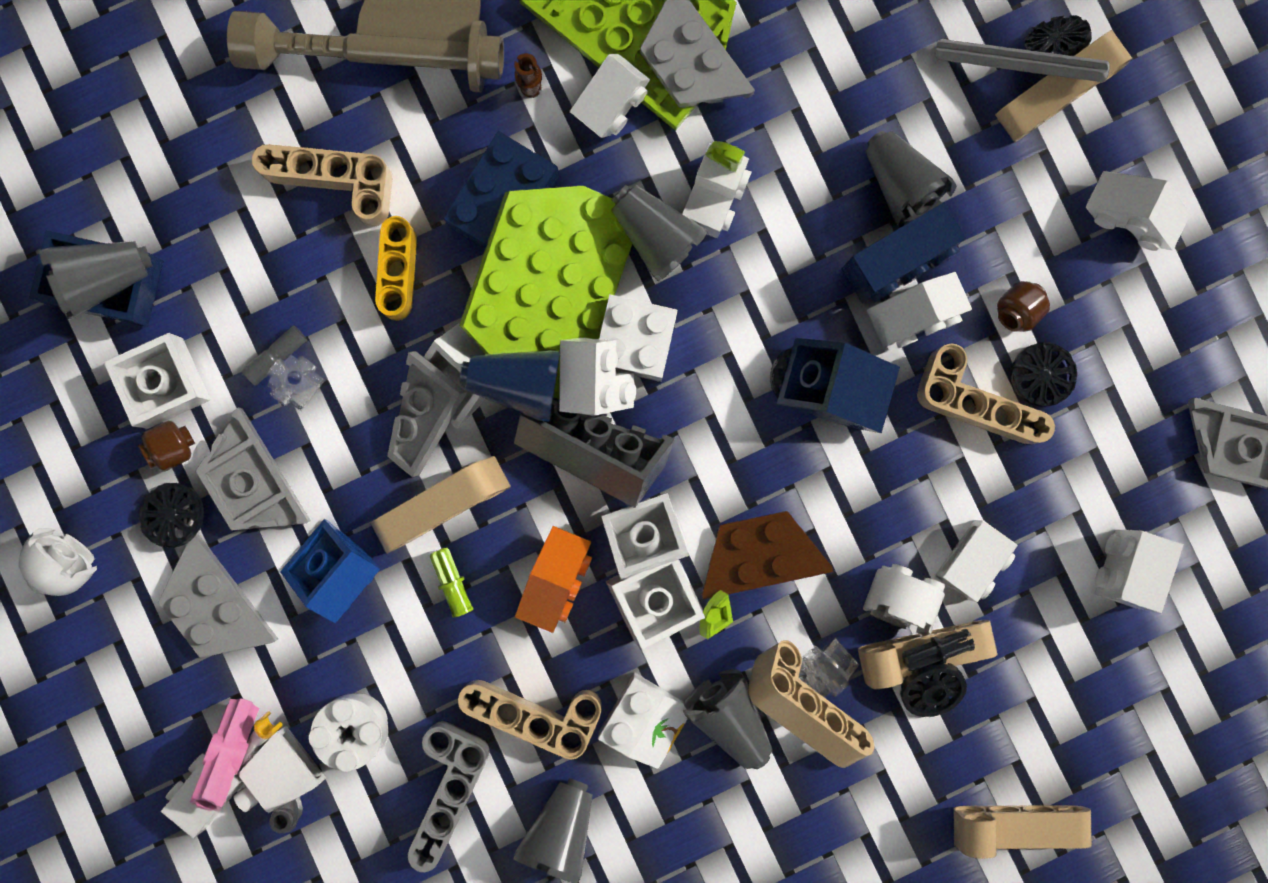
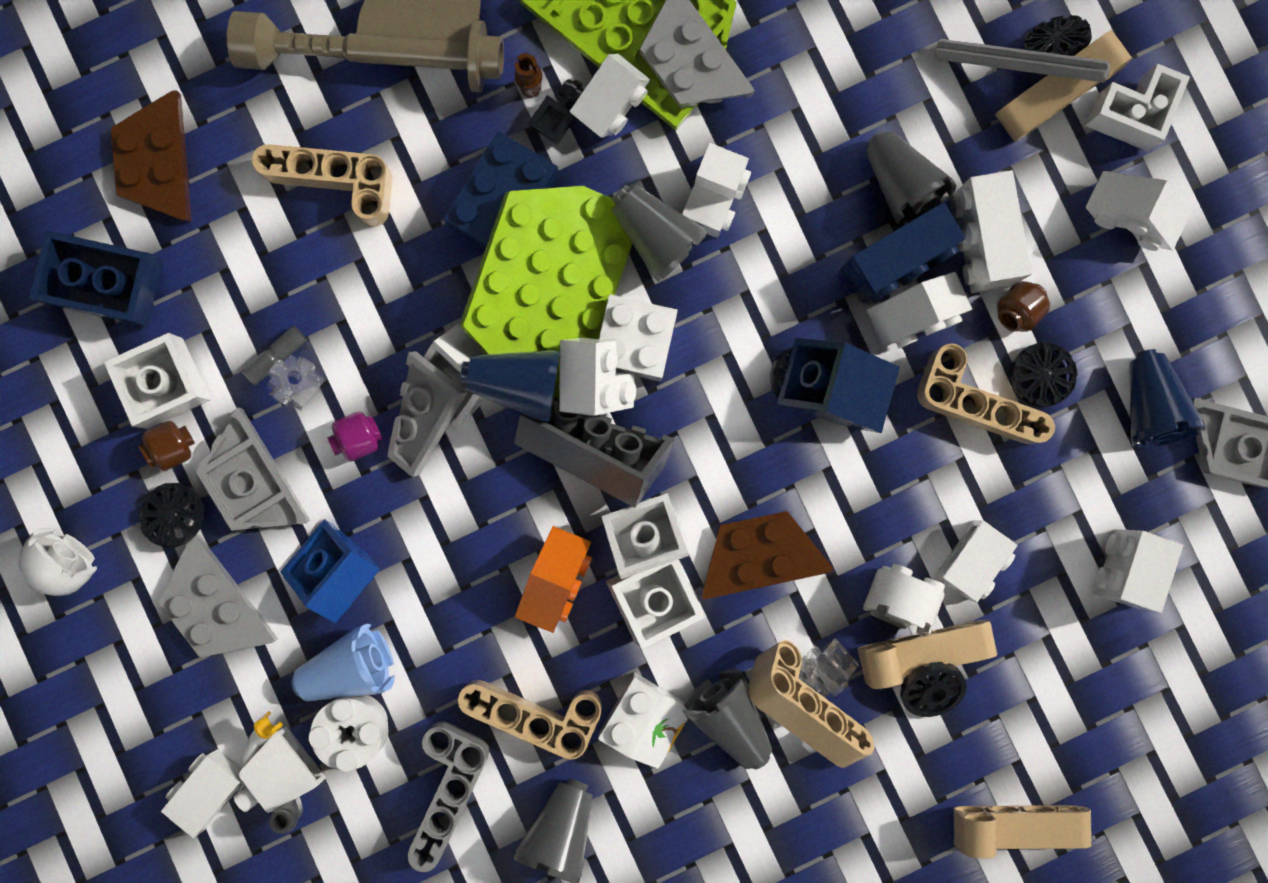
(93, 272): dark grey cone -> none
(153, 159): none -> reddish brown wing
(224, 755): bright pink piece -> none
(346, 668): none -> light blue cone
(354, 436): none -> magenta head
(388, 254): yellow beam -> none
(440, 503): tan beam -> none
(450, 582): lime axle -> none
(554, 118): none -> black plate
(717, 615): lime tile -> none
(725, 155): lime tile -> none
(938, 650): black axle -> none
(993, 231): none -> white brick
(1143, 114): none -> white brick
(1159, 402): none -> dark blue cone

